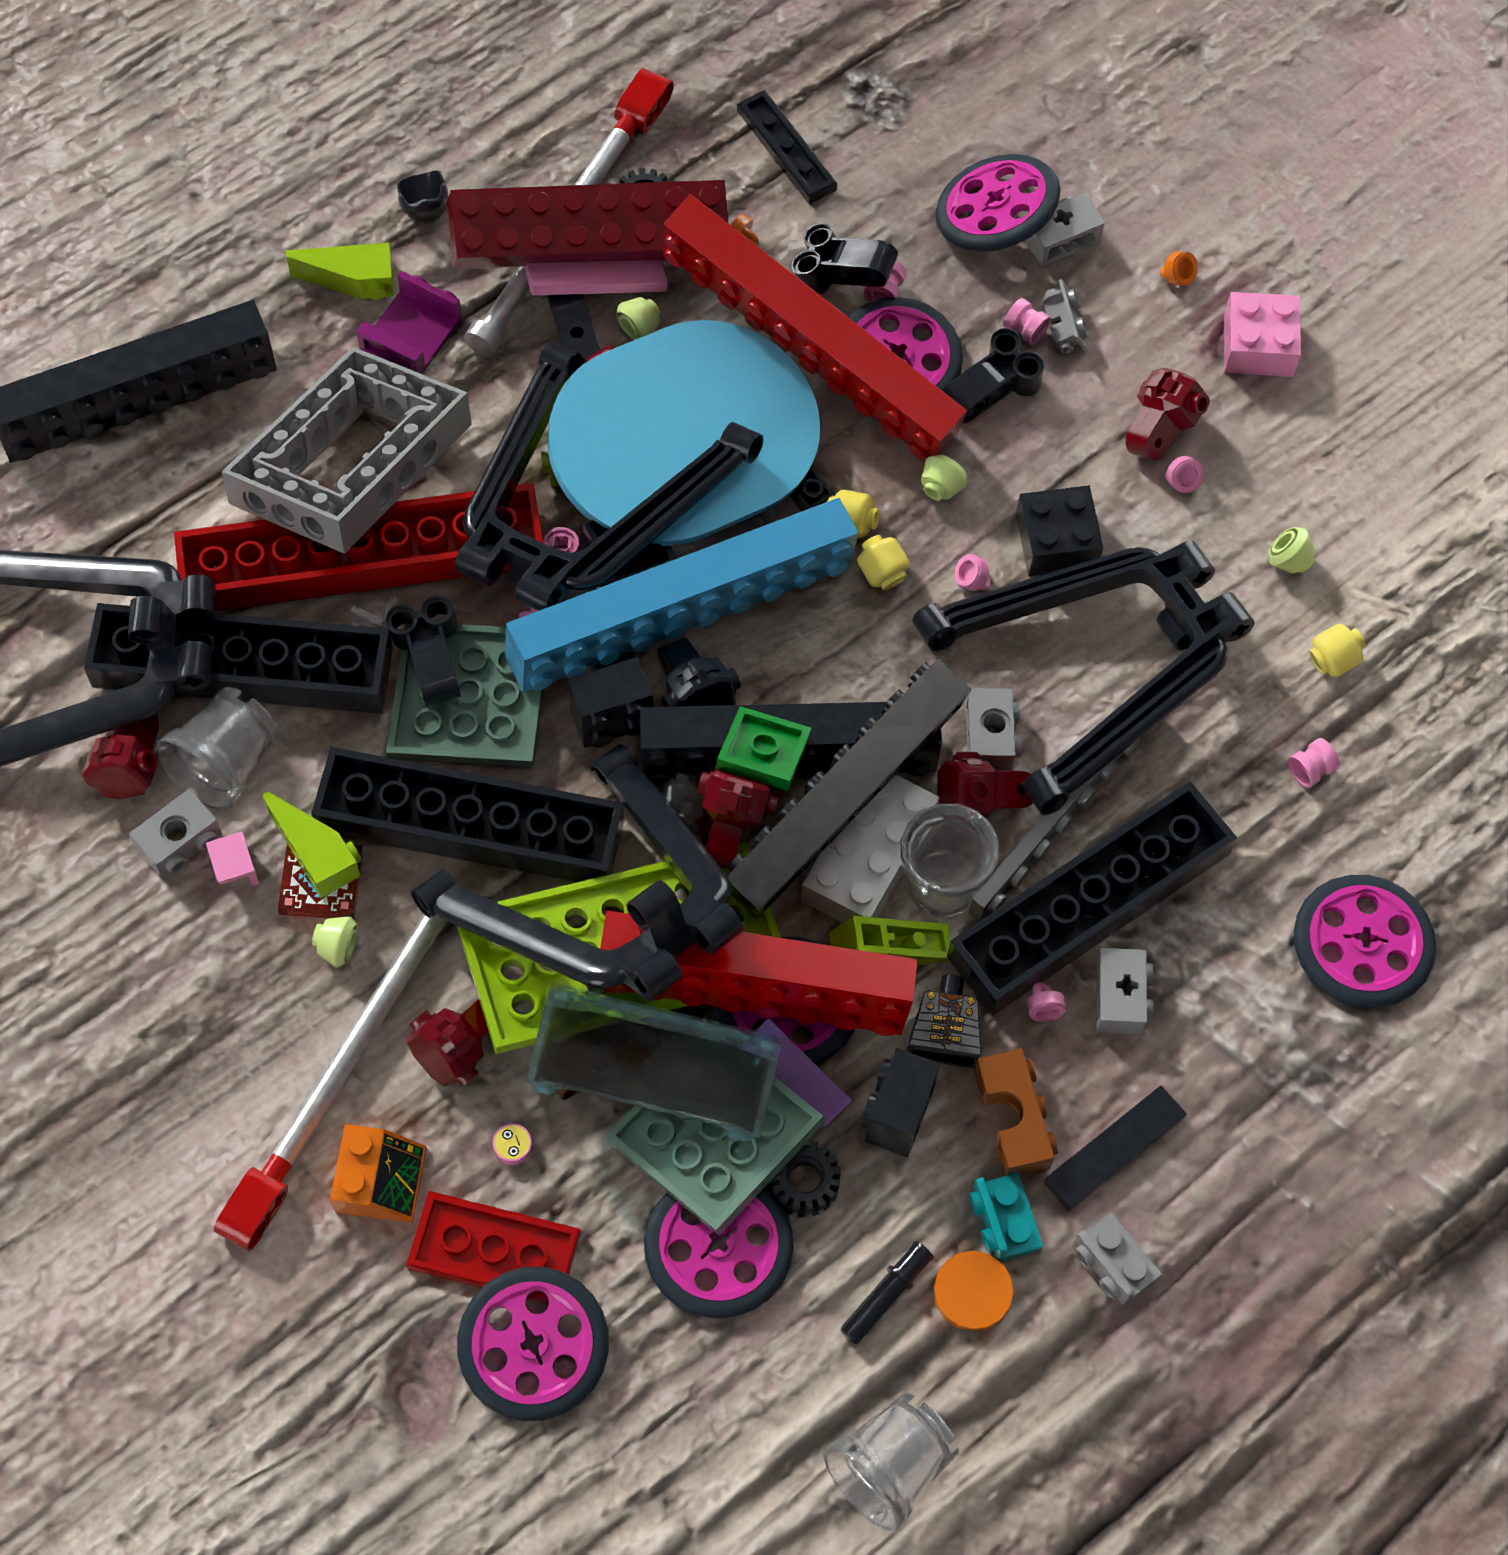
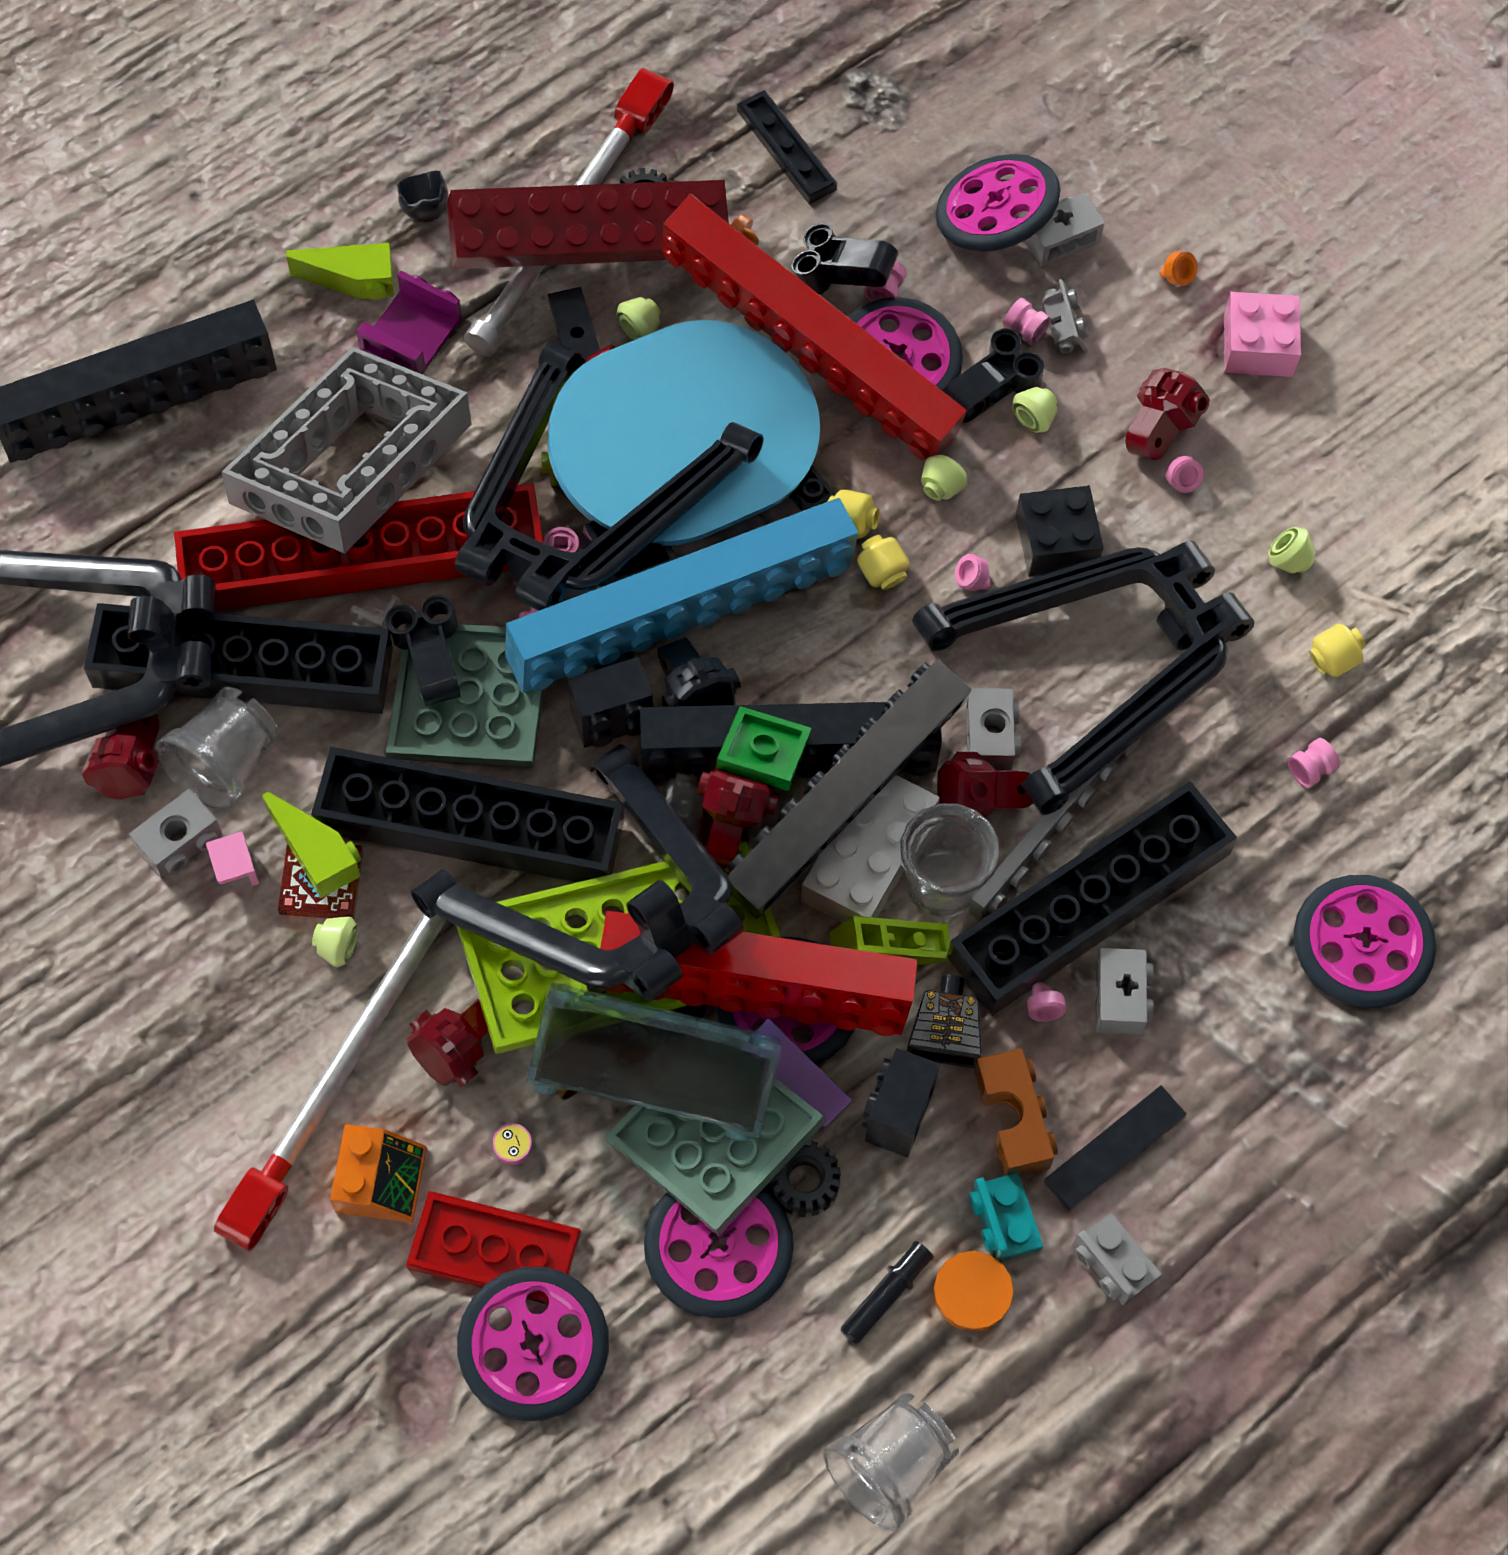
(596, 277): bright pink tile -> none
(1035, 409): none -> yellowish green cone

